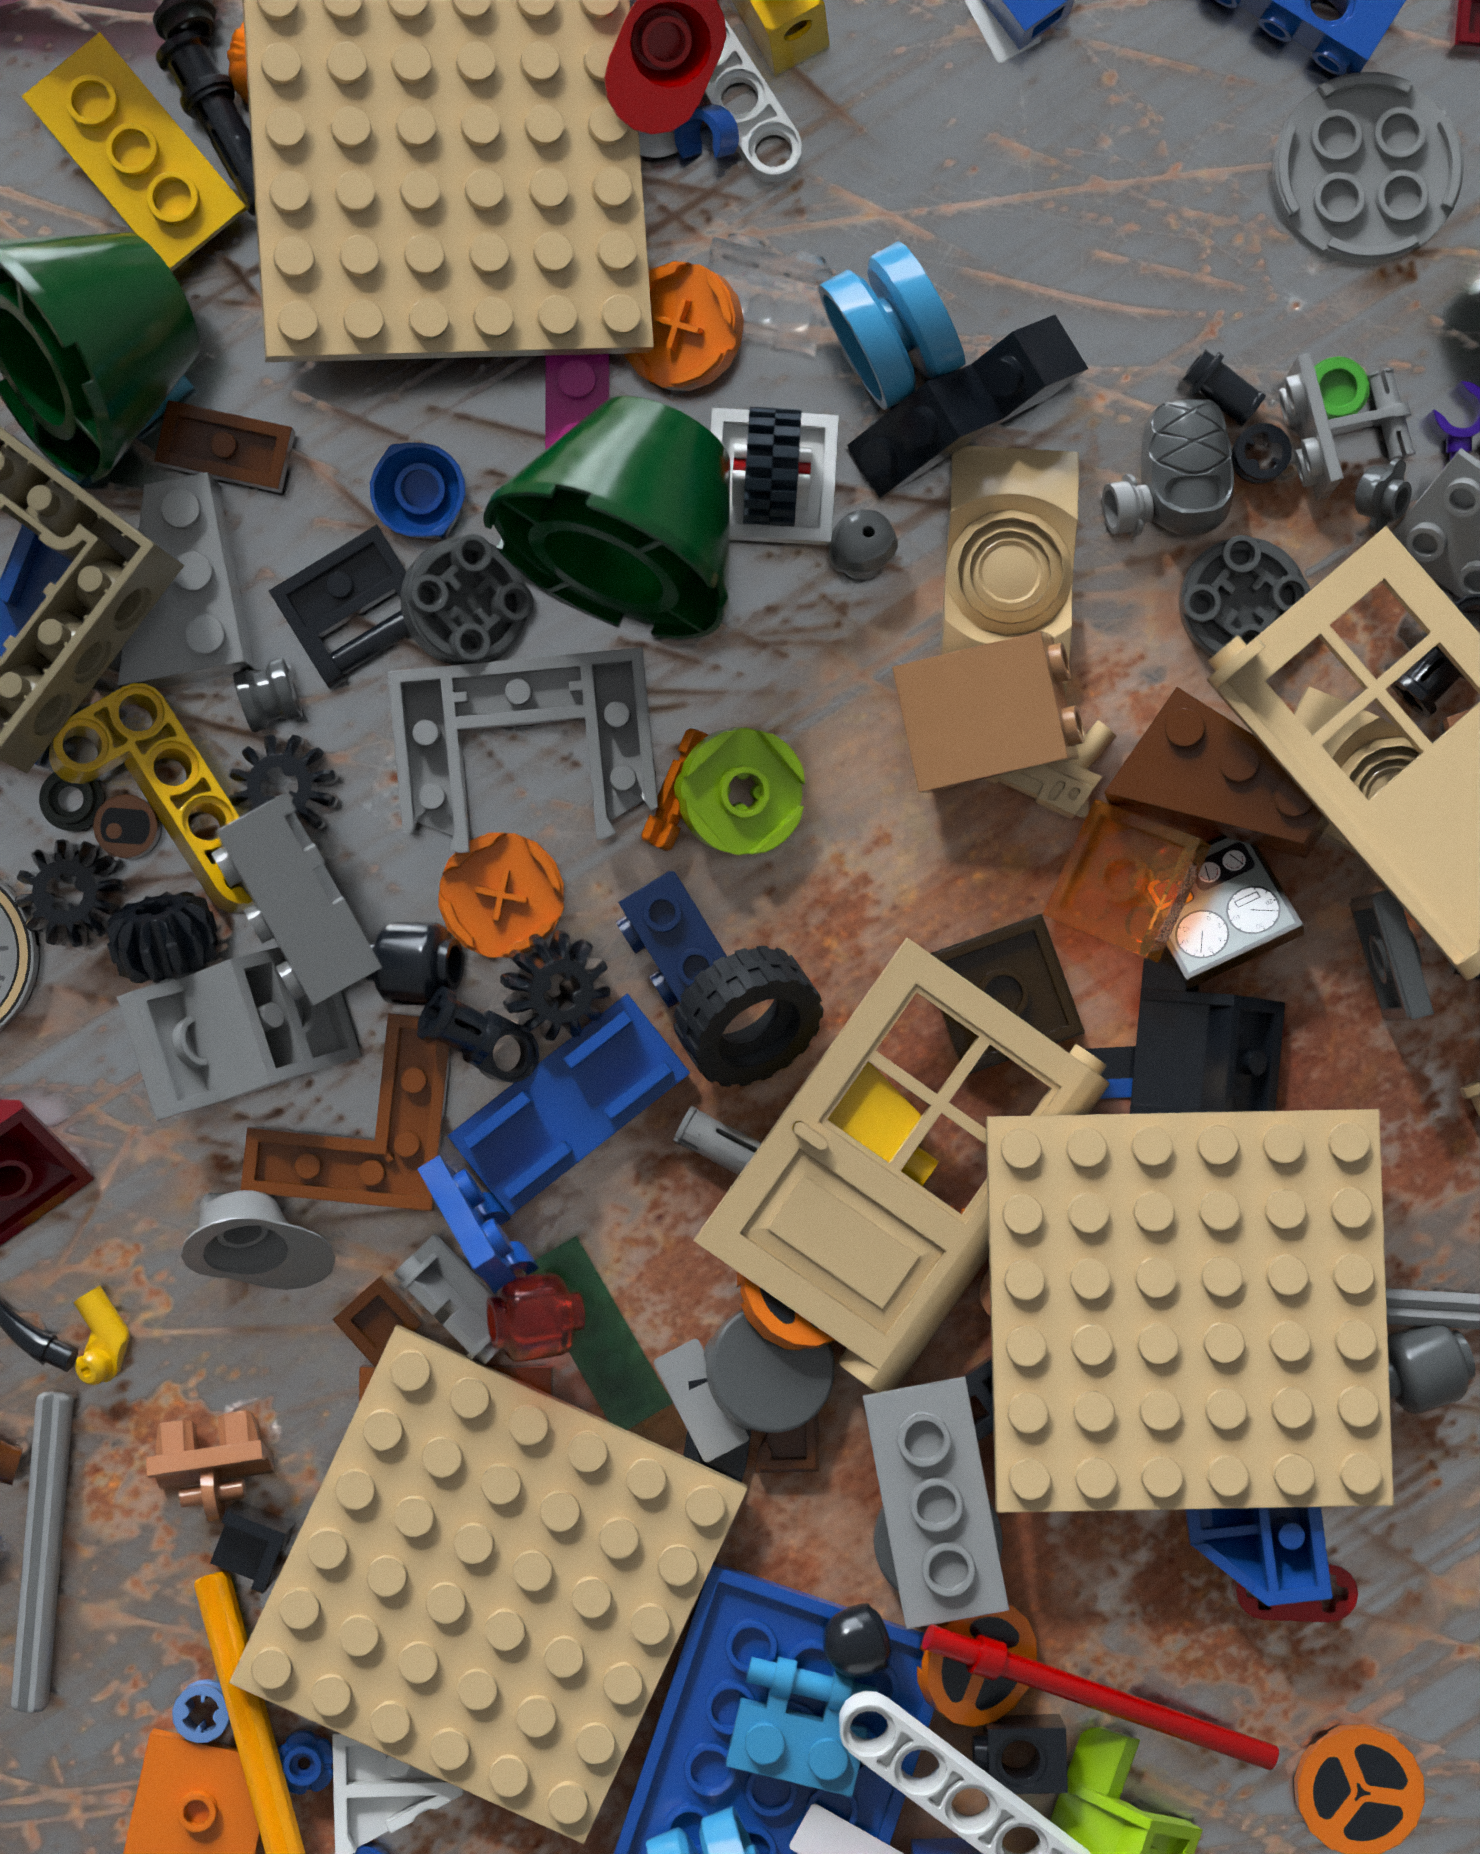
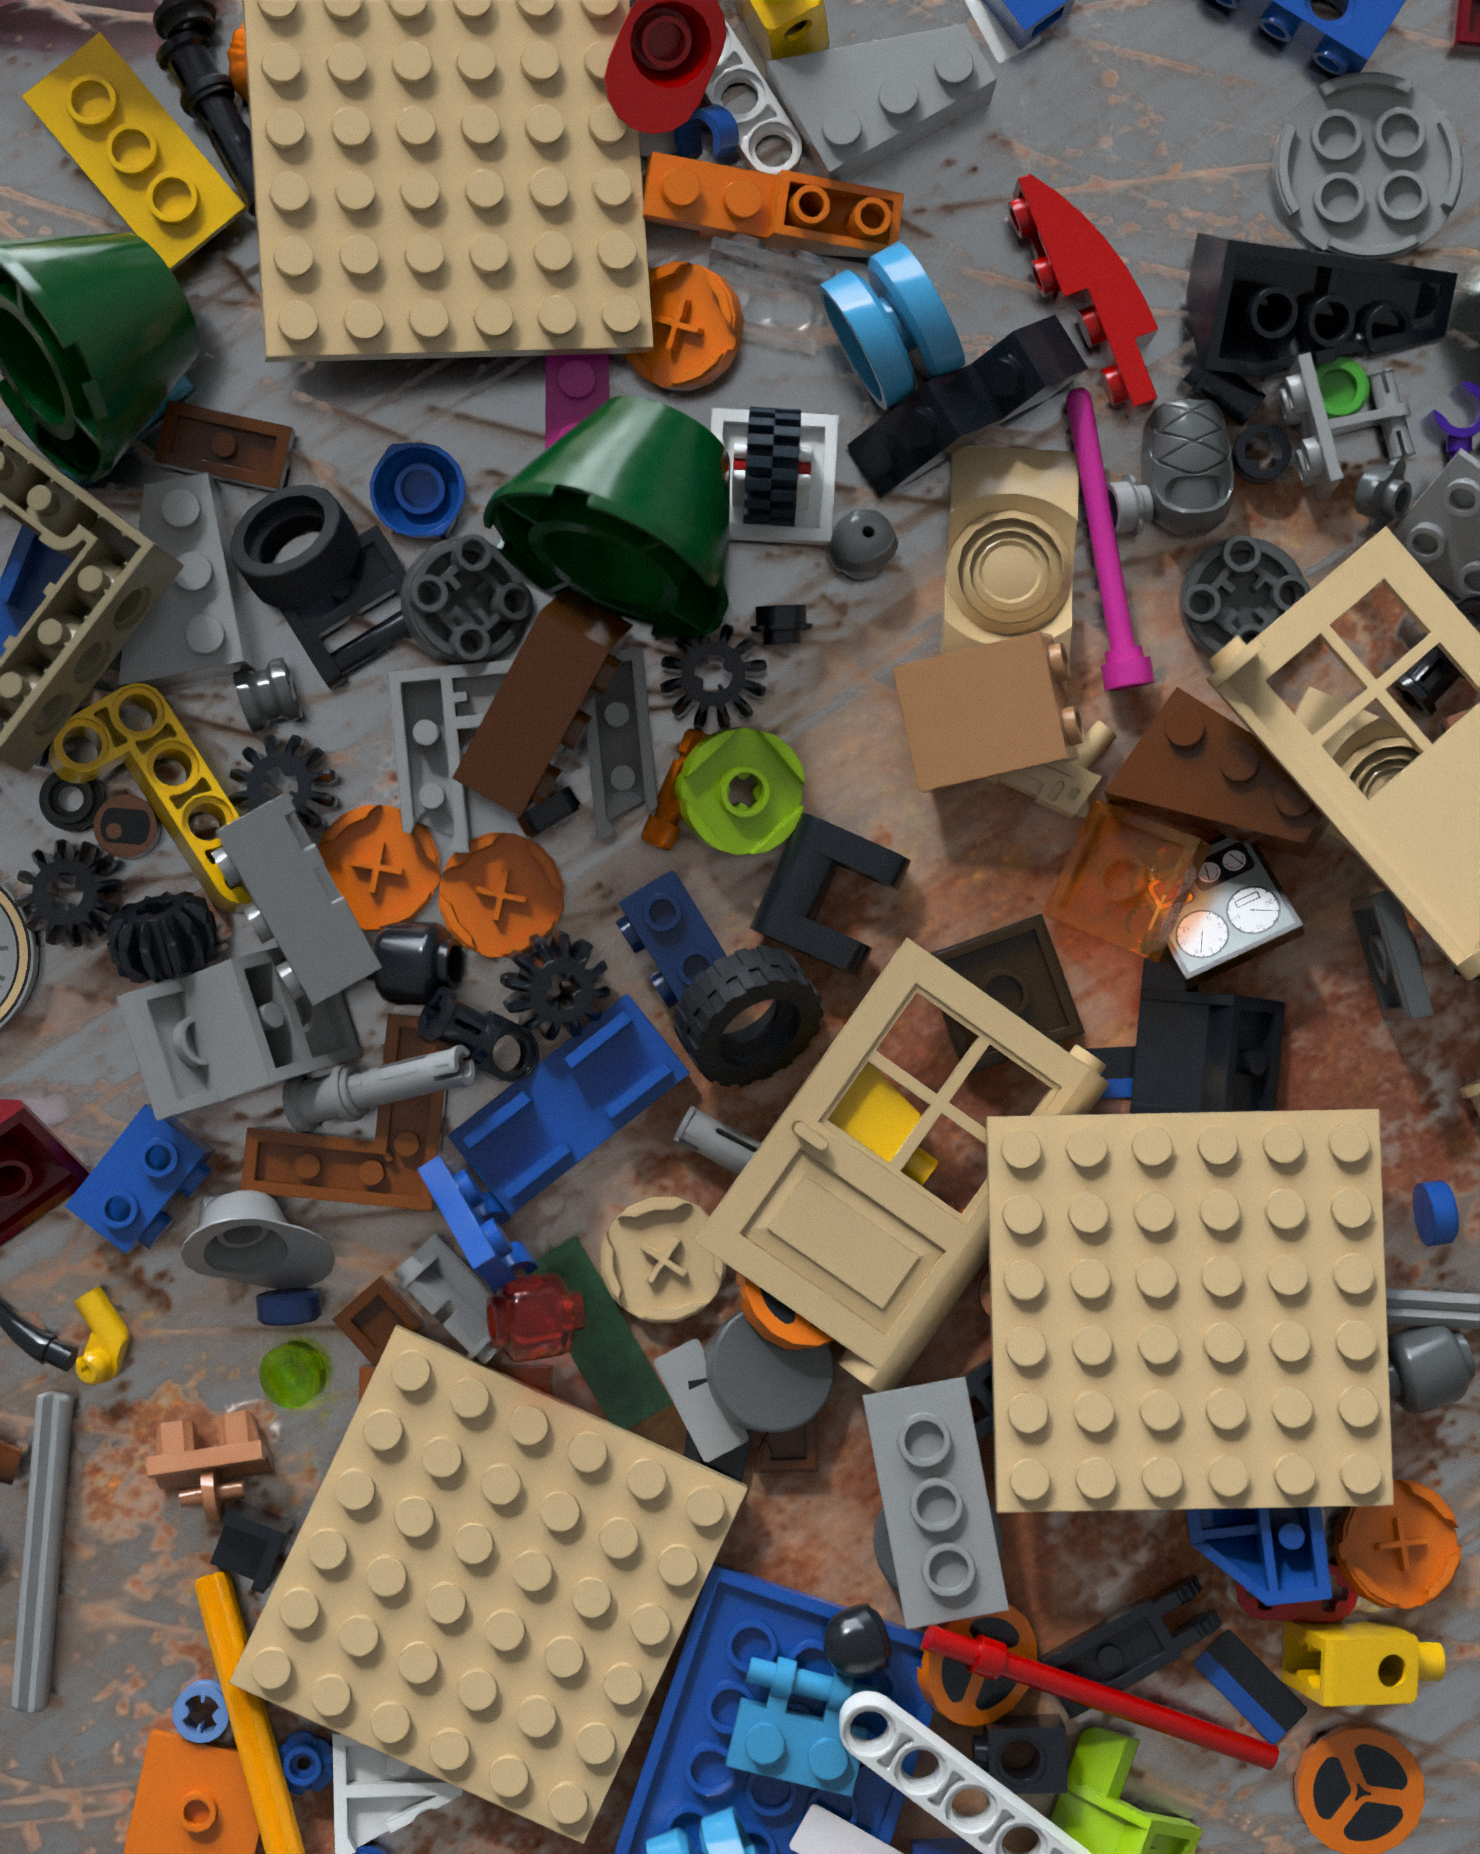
(141, 1181): none -> blue brick
(288, 1306): none -> dark blue tile
(292, 1374): none -> clear neon green tile
(314, 570): none -> black tyre
(352, 1091): none -> light grey pin
(380, 867): none -> orange tile
(543, 702): none -> reddish brown wedge
(544, 816): none -> black tile
(656, 1264): none -> tan tile
(733, 669): none -> black gear
(779, 209): none -> orange slope
(781, 623): none -> black plate
(803, 881): none -> black connector
(879, 95): none -> light grey wedge
(1082, 267): none -> red slope
(1125, 661): none -> dark pink piece
(1132, 1641): none -> black hinge
(1250, 1686): none -> black sticker
(1269, 302): none -> black wedge
(1357, 1662): none -> yellow torso
(1400, 1551): none -> orange tile
(1435, 1213): none -> blue tile

